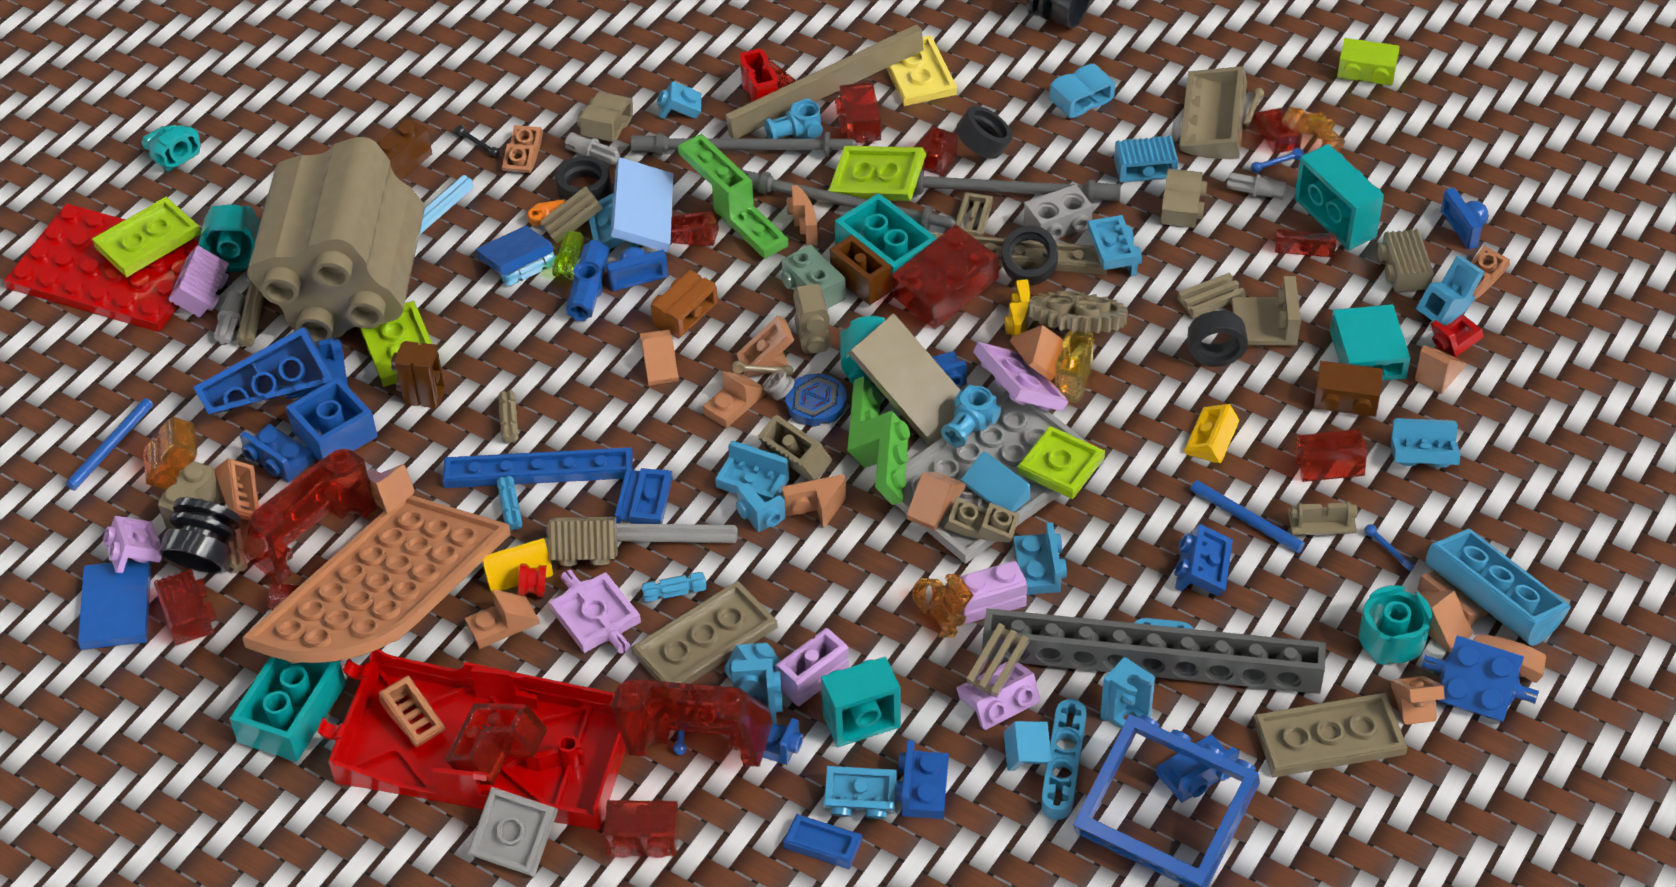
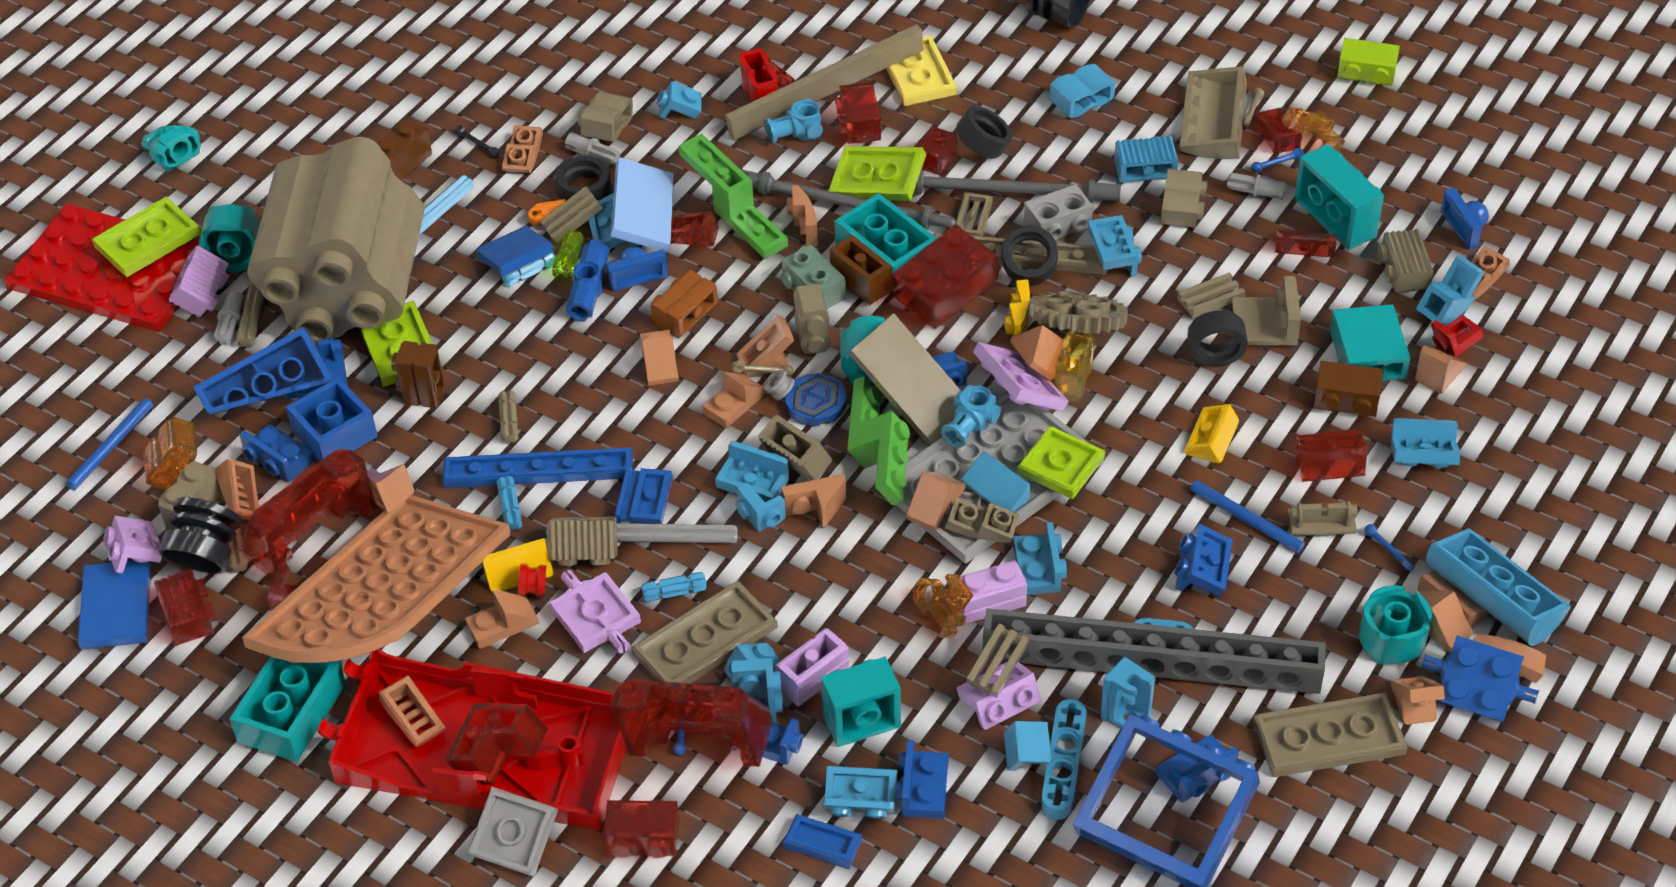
(662, 143): dark grey bar -> none

